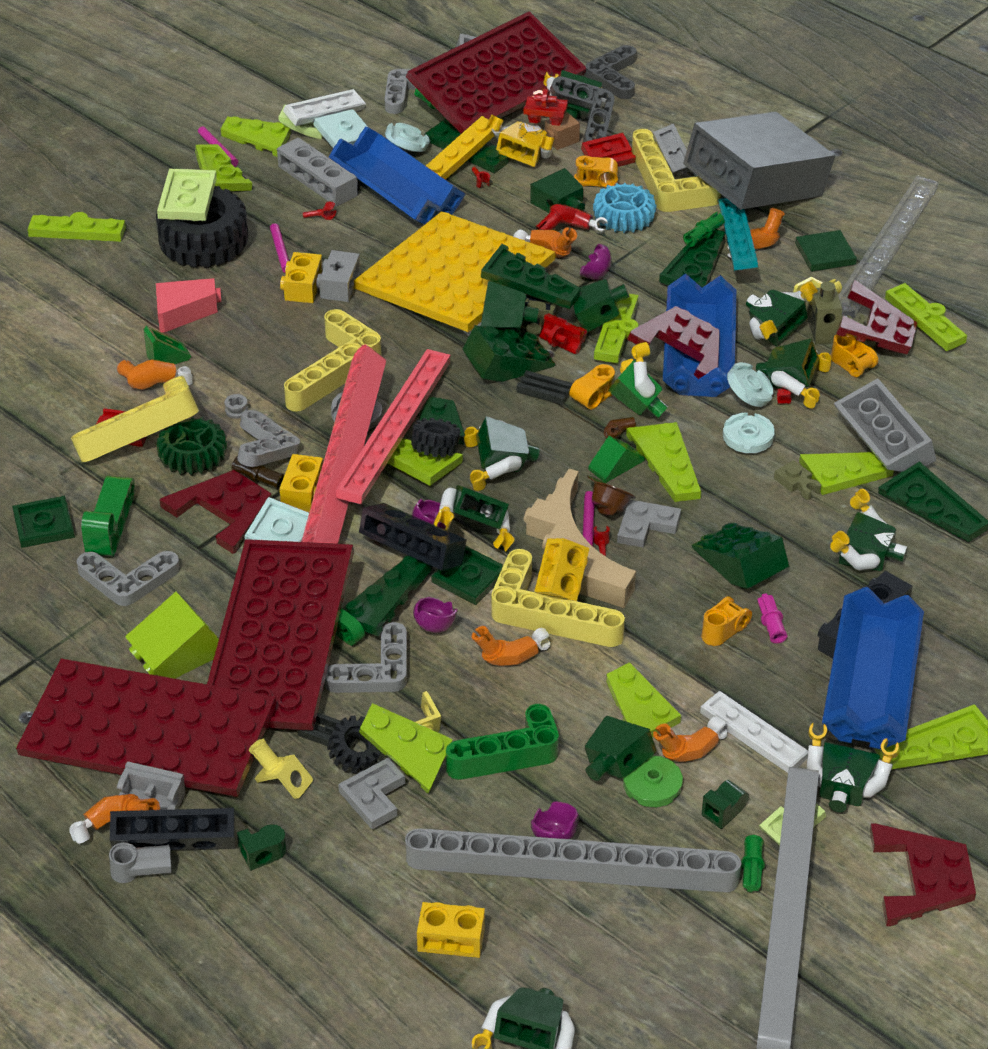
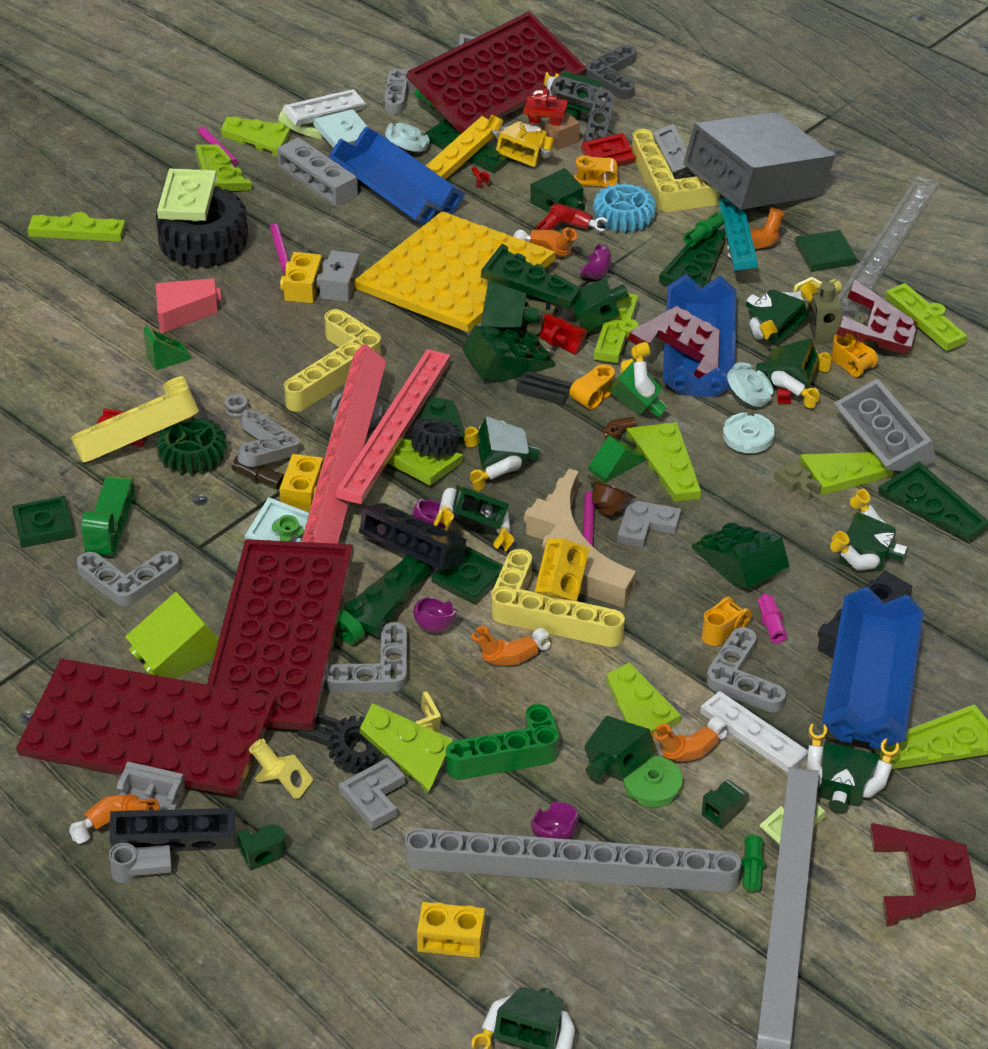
(151, 373): orange arm -> none
(226, 496): dark red wing -> none
(287, 522): none -> bright green plate
(325, 212): red hand -> none
(601, 539): red hand -> none
(733, 672): none -> light grey beam

